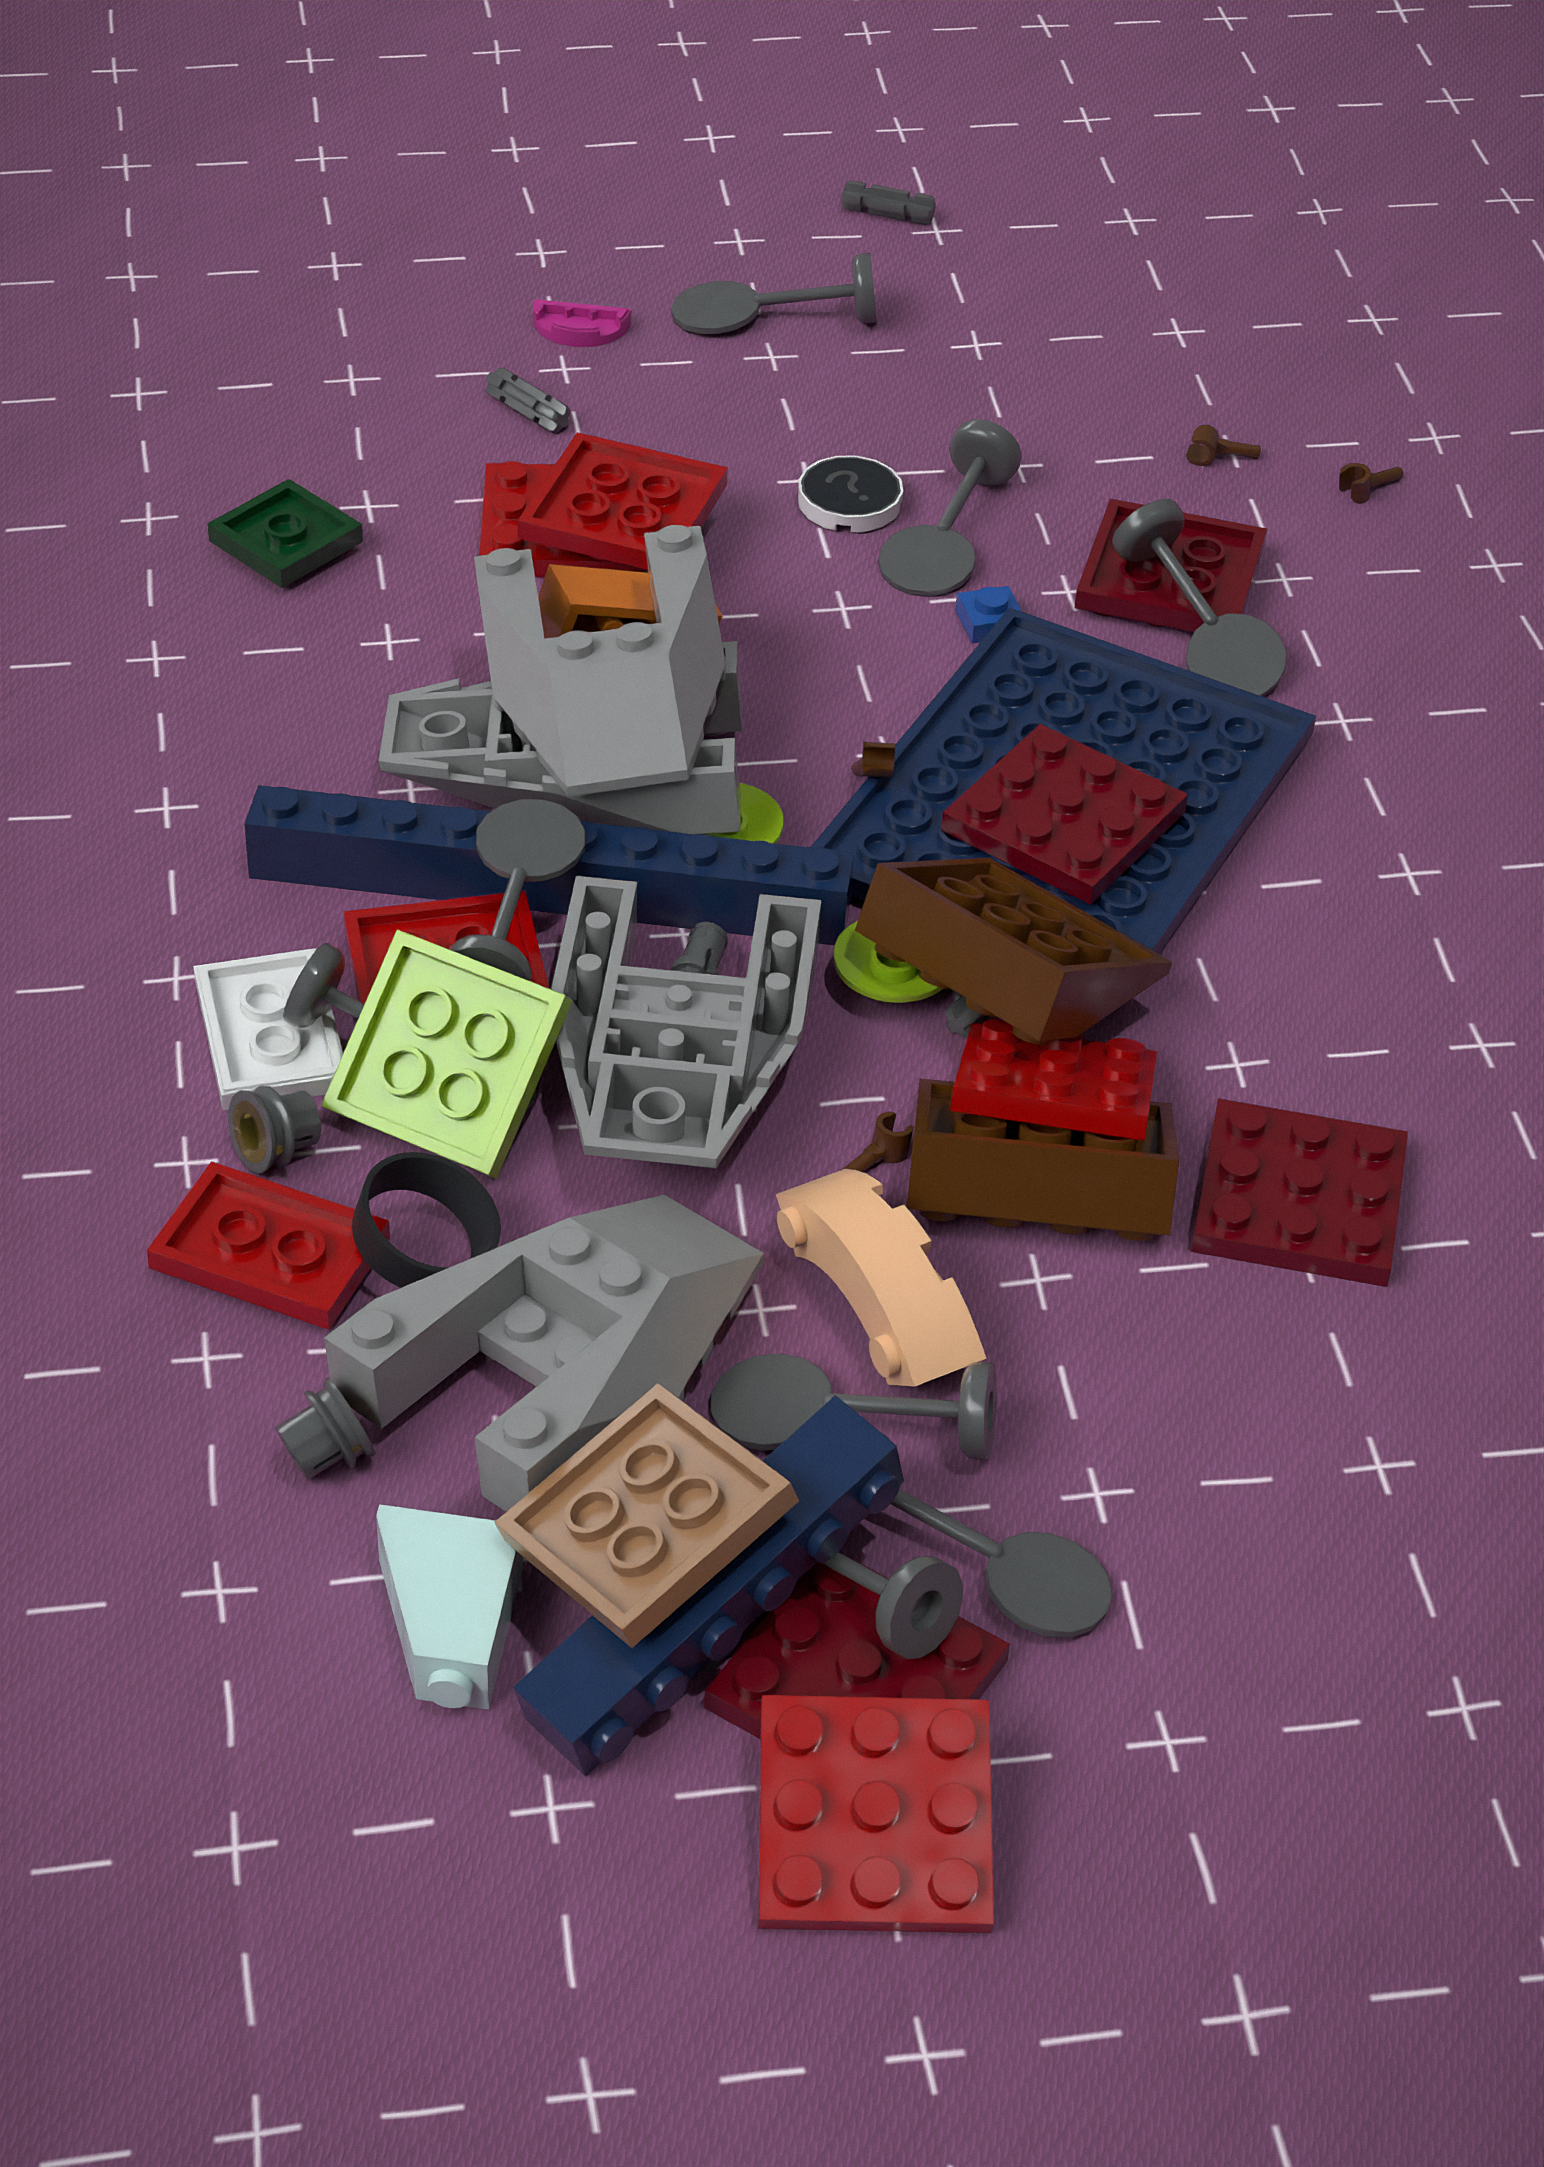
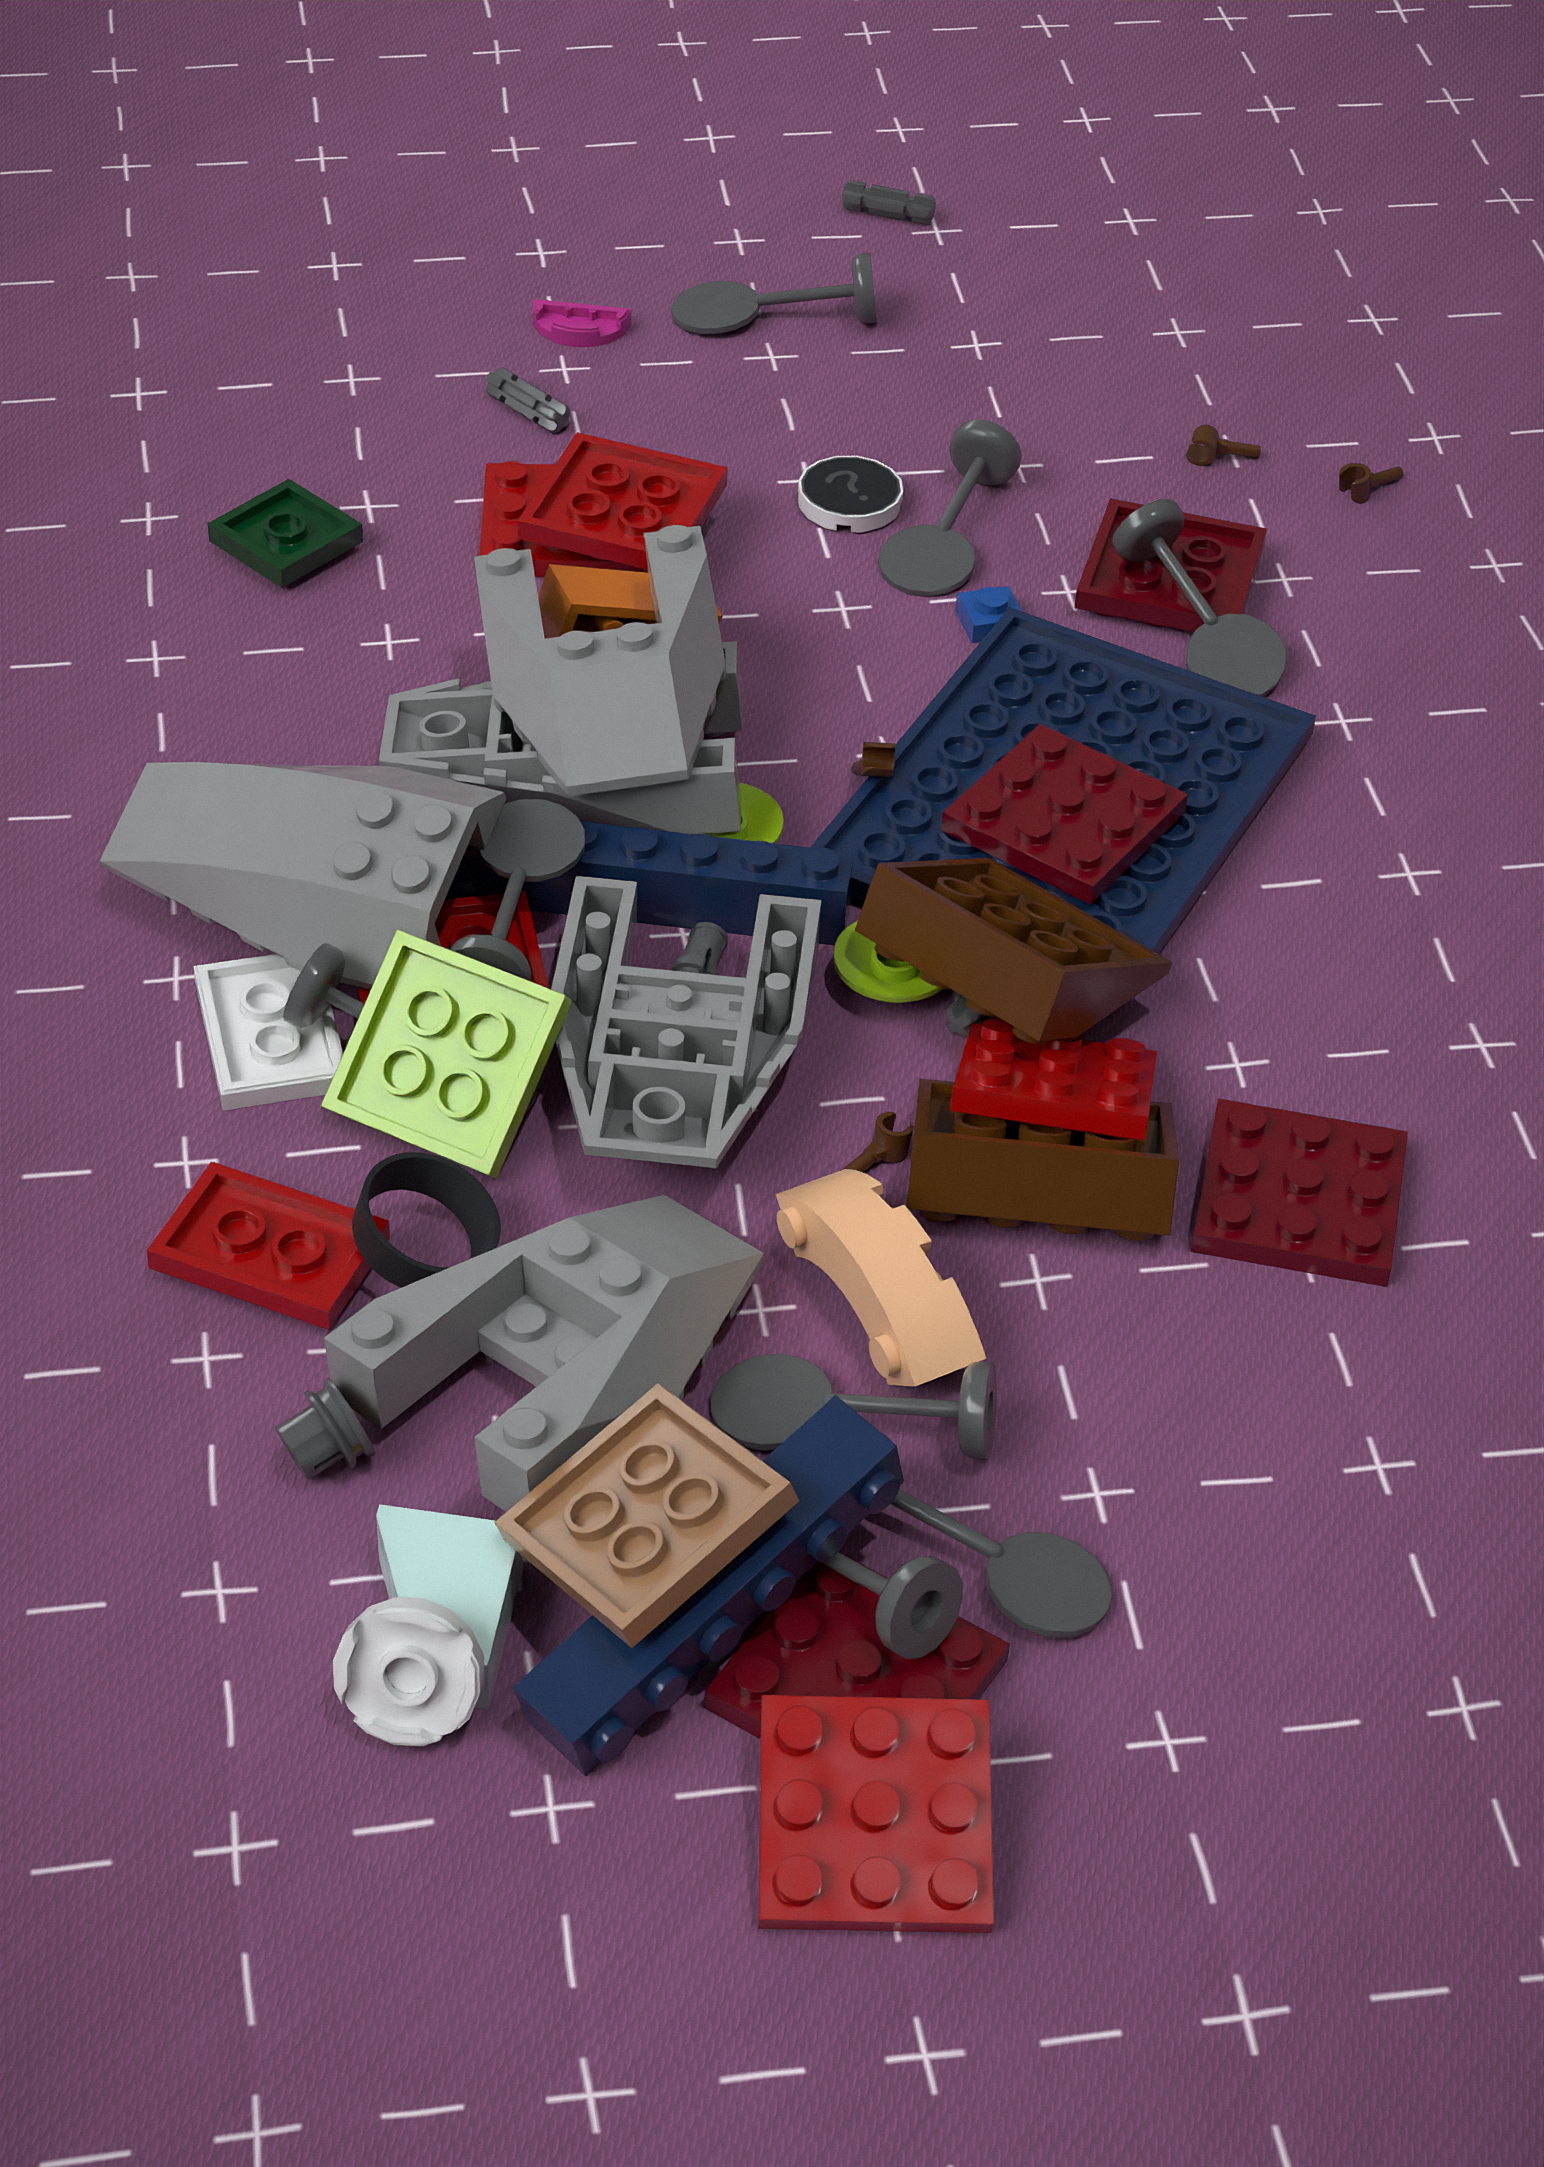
(271, 1126): dark grey piece -> none
(303, 851): none -> light grey wedge
(409, 1671): none -> white tile

